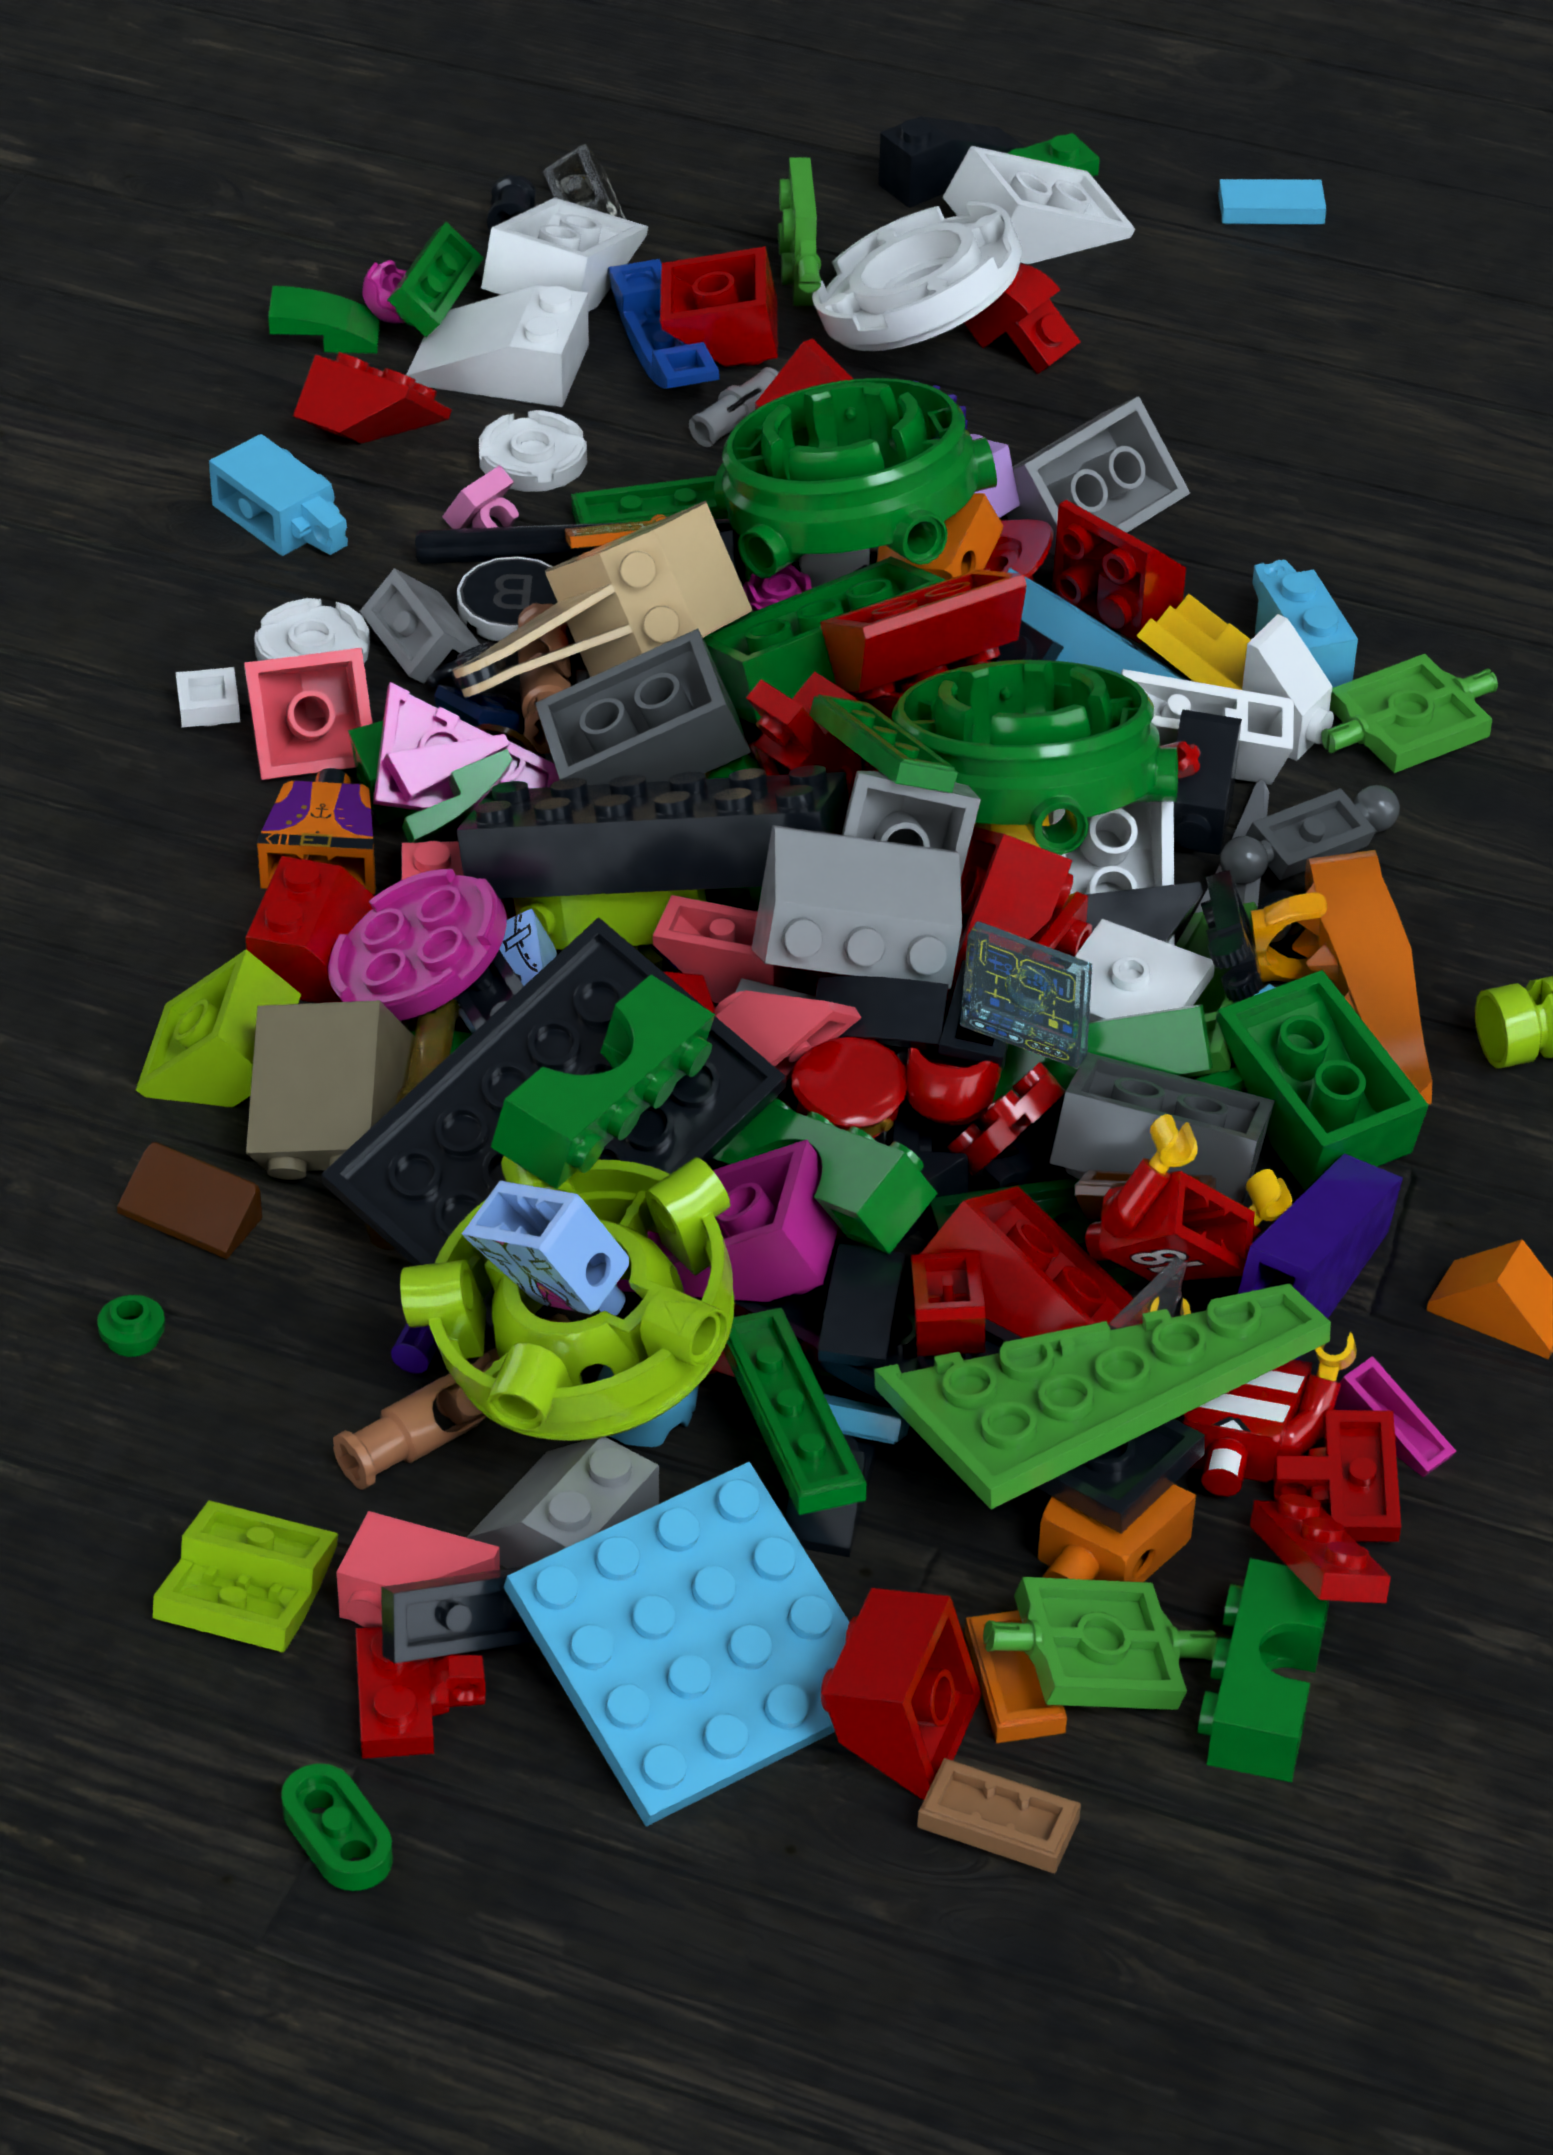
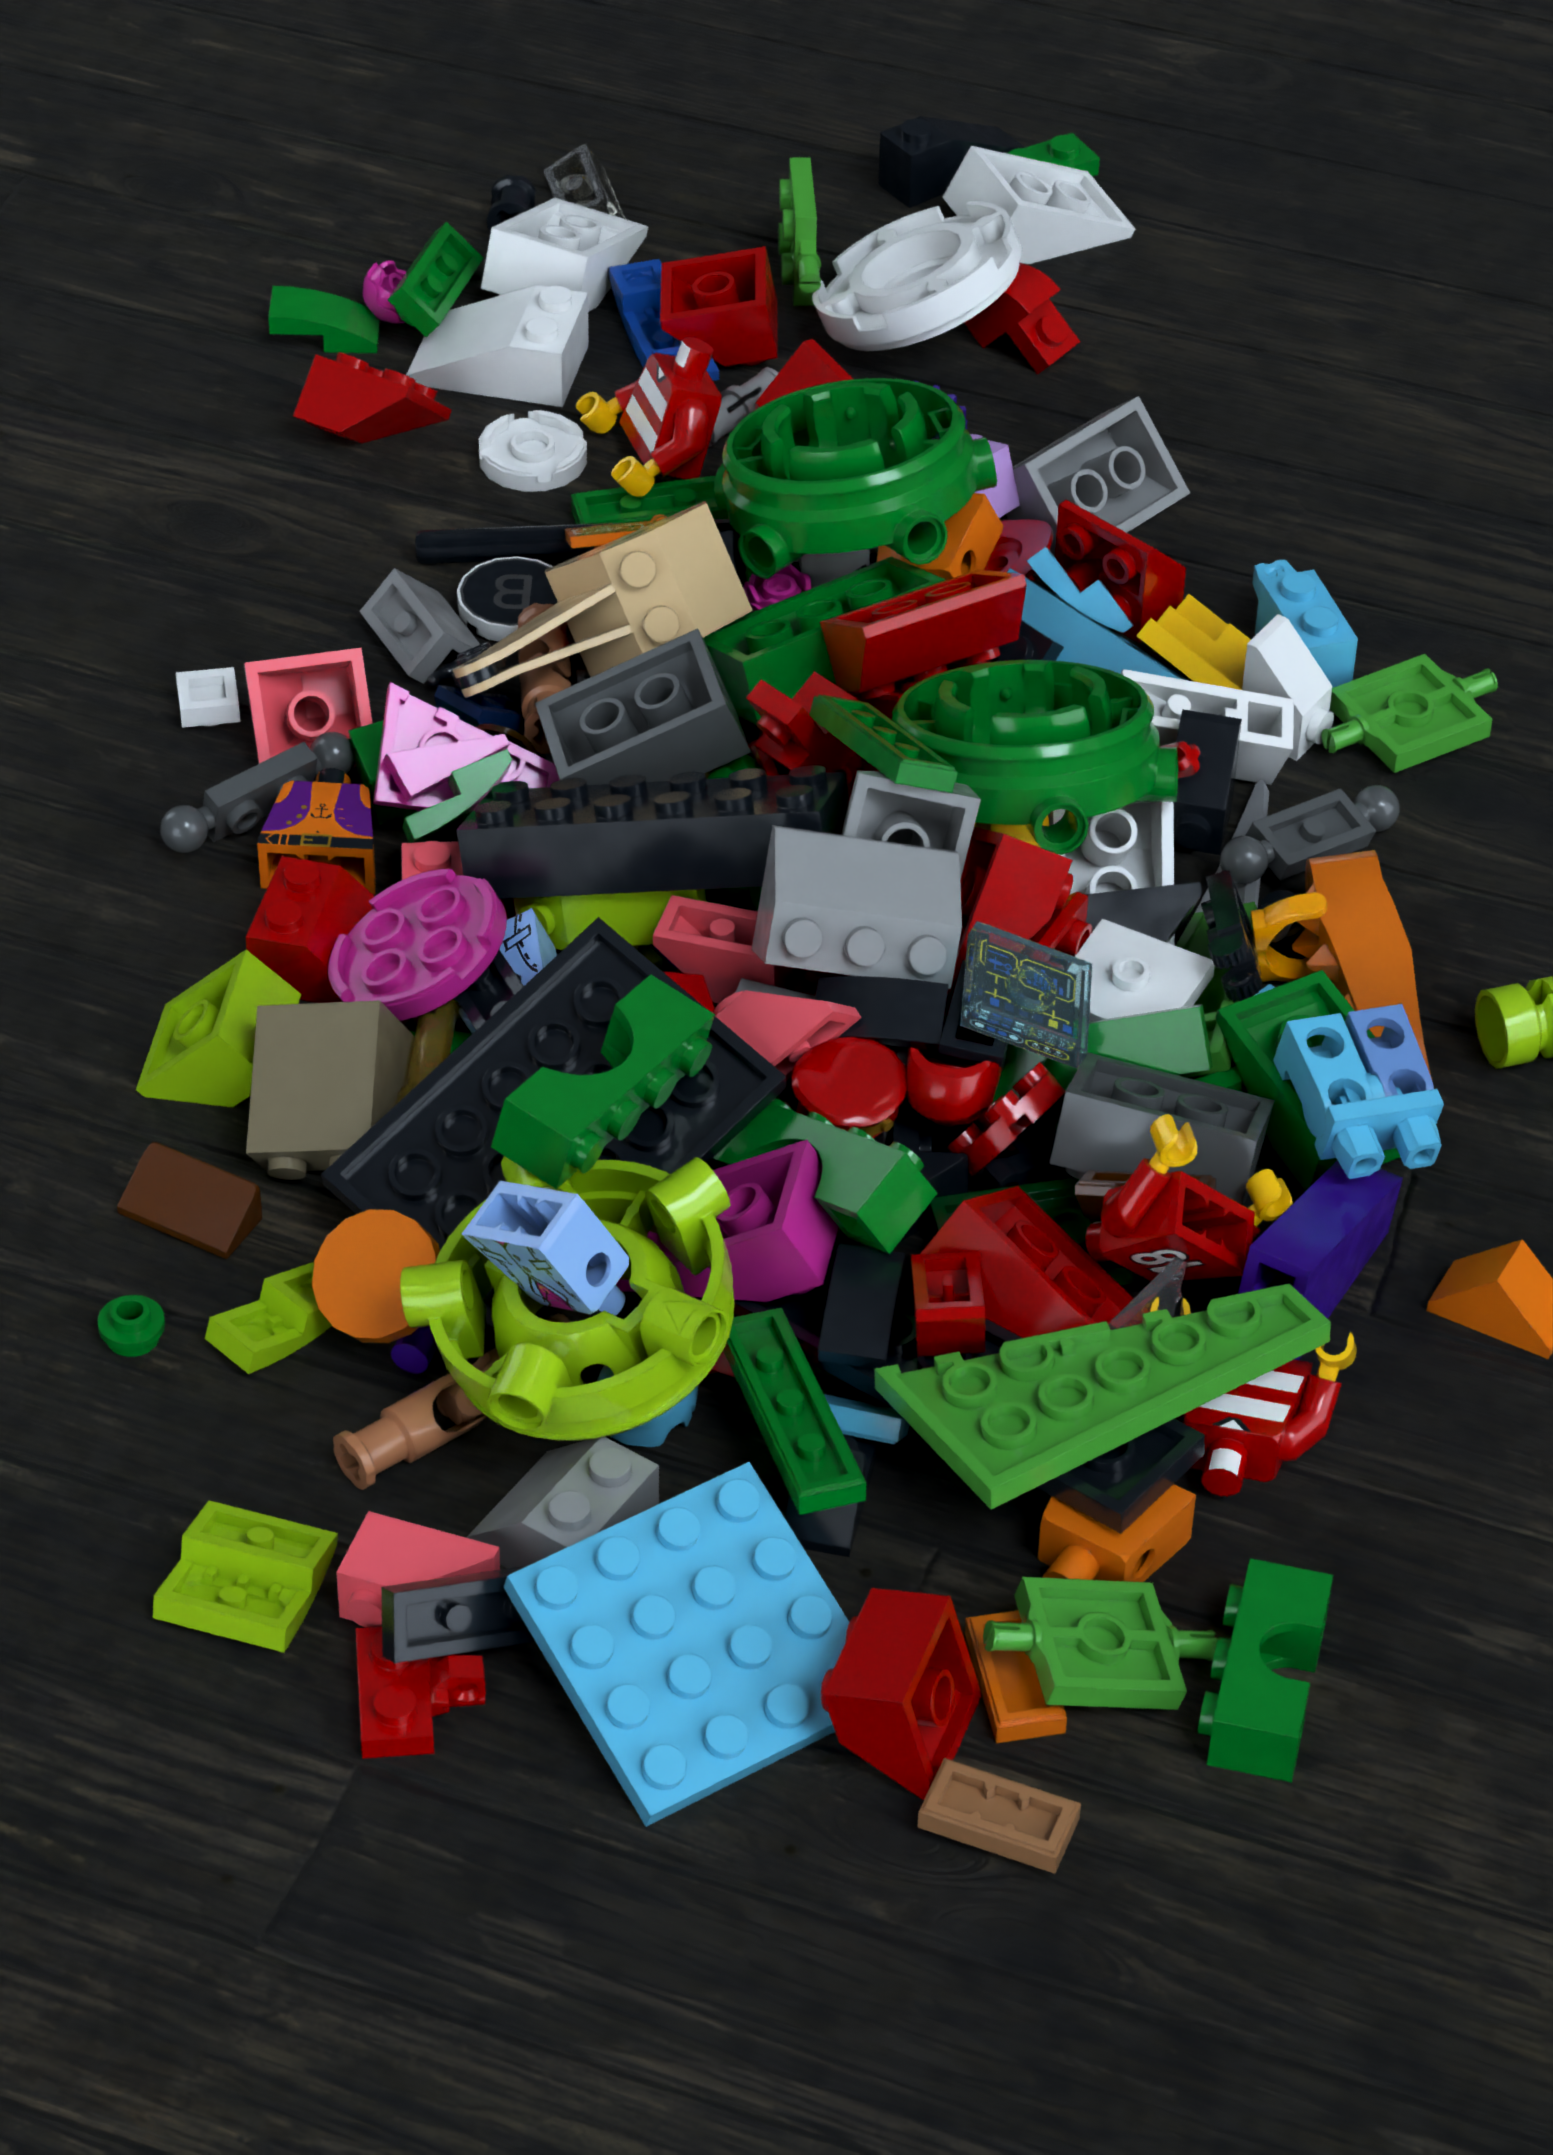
(250, 795): none -> dark grey plate
(274, 1325): none -> lime slope
(276, 497): medium azure hinge -> none
(310, 628): white tile -> none
(342, 1832): green plate -> none
(361, 1273): none -> orange tile
(481, 501): bright pink tile -> none
(664, 415): none -> red torso
(1093, 601): none -> medium azure slope
(1271, 201): medium azure tile -> none
(1319, 1550): red plate -> none
(1351, 1474): red hinge -> none
(1363, 1090): none -> medium azure hips
(1416, 1438): dark pink piece -> none

